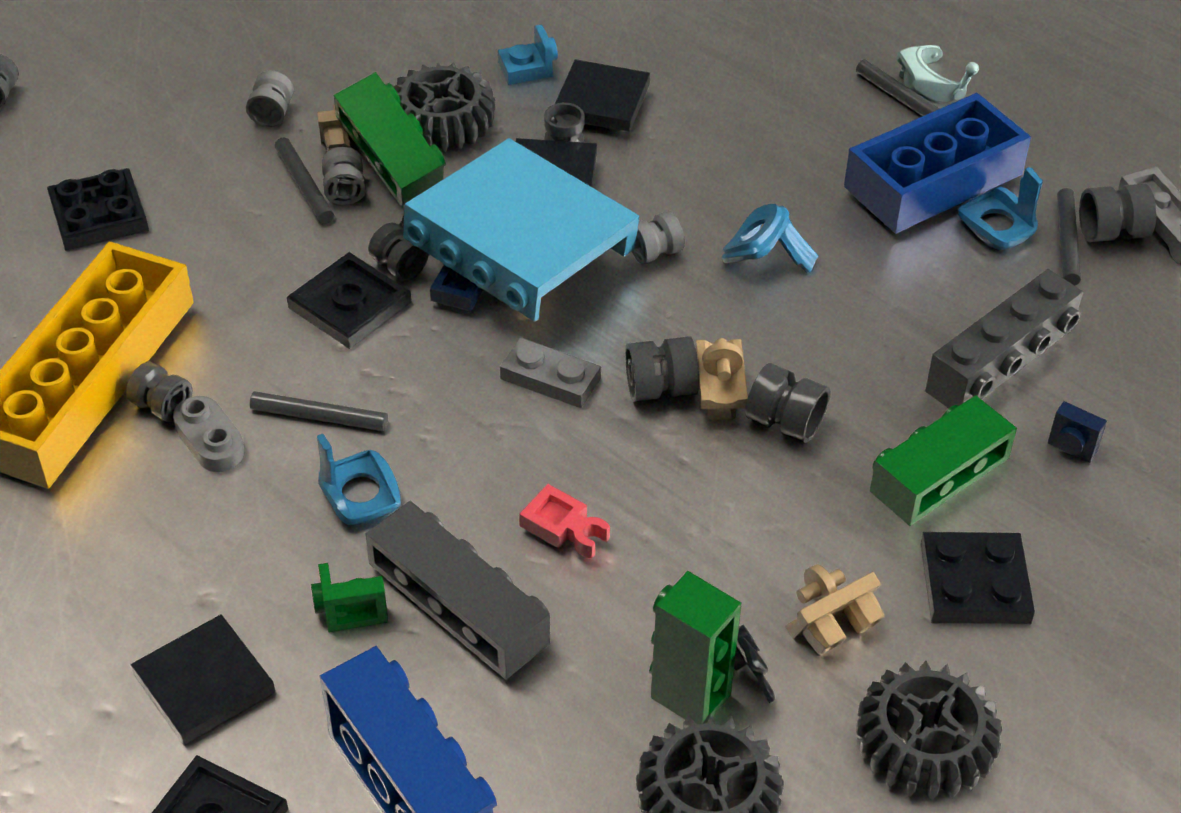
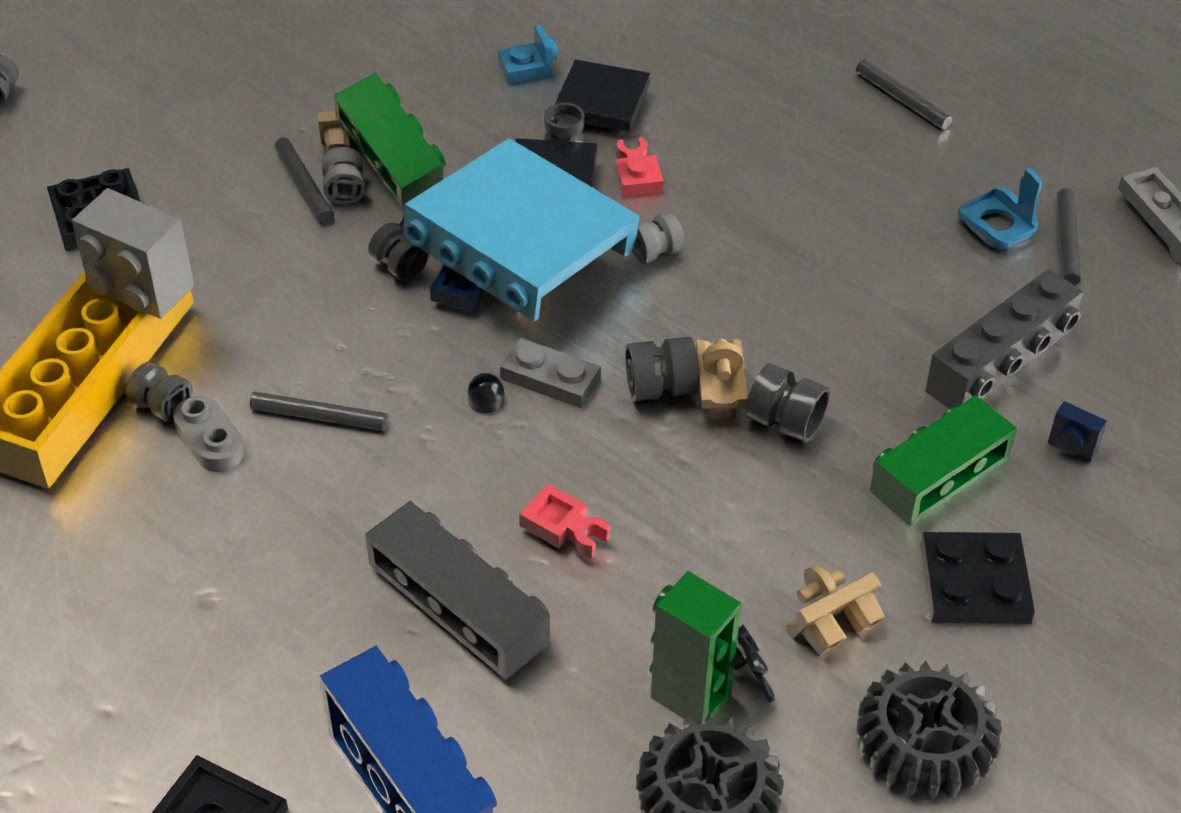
(133, 253): none -> light grey brick
(203, 679): black tile -> none
(269, 98): light grey wheel -> none
(349, 300): black tile -> none
(349, 603): green bracket -> none
(363, 464): dark azure piece -> none
(448, 104): dark grey gear -> none
(485, 393): none -> black hinge
(636, 171): none -> coral plate
(754, 243): dark azure piece -> none
(925, 81): light aqua helmet -> none
(936, 162): blue brick -> none
(1115, 213): dark grey wheel -> none

